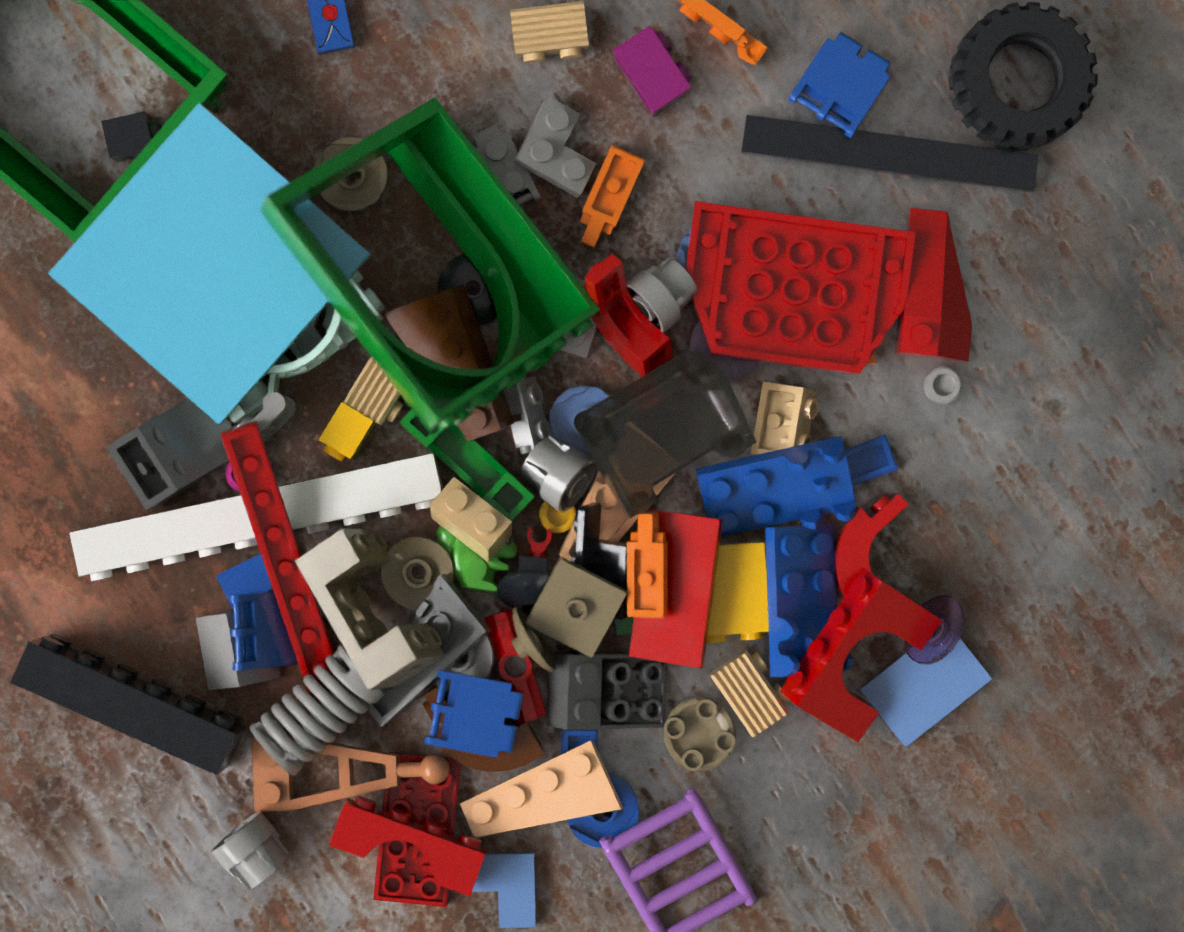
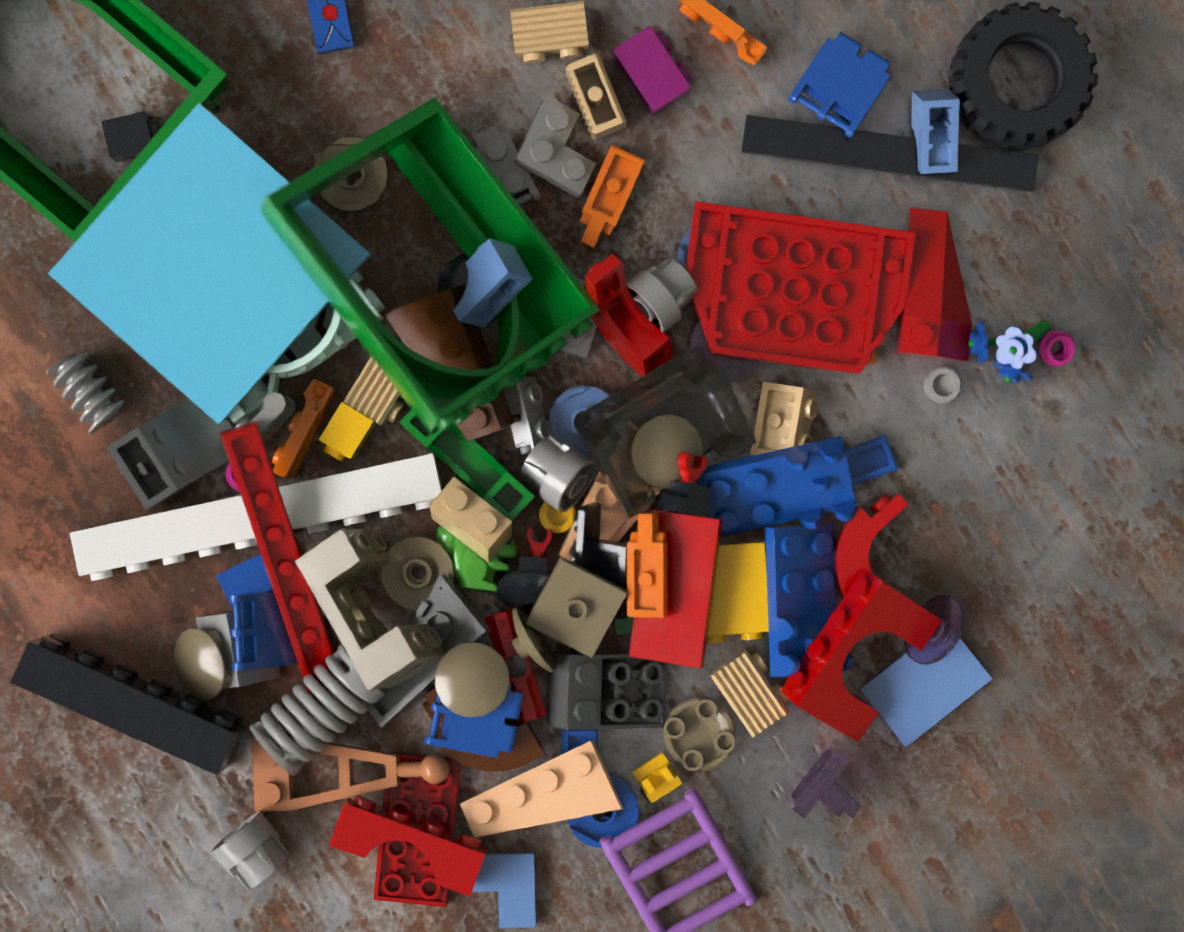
(85, 391): none -> light grey piece
(201, 663): none -> dark tan dish
(304, 428): none -> orange hinge
(472, 679): none -> dark tan dish
(493, 281): none -> medium blue arch
(595, 96): none -> tan brick
(657, 777): none -> yellow tile
(658, 448): none -> dark tan dish
(686, 495): none -> black piece
(820, 784): none -> clear purple bracket
(936, 130): none -> medium blue arch
(1014, 349): none -> blue plant
(1065, 352): none -> dark pink plate

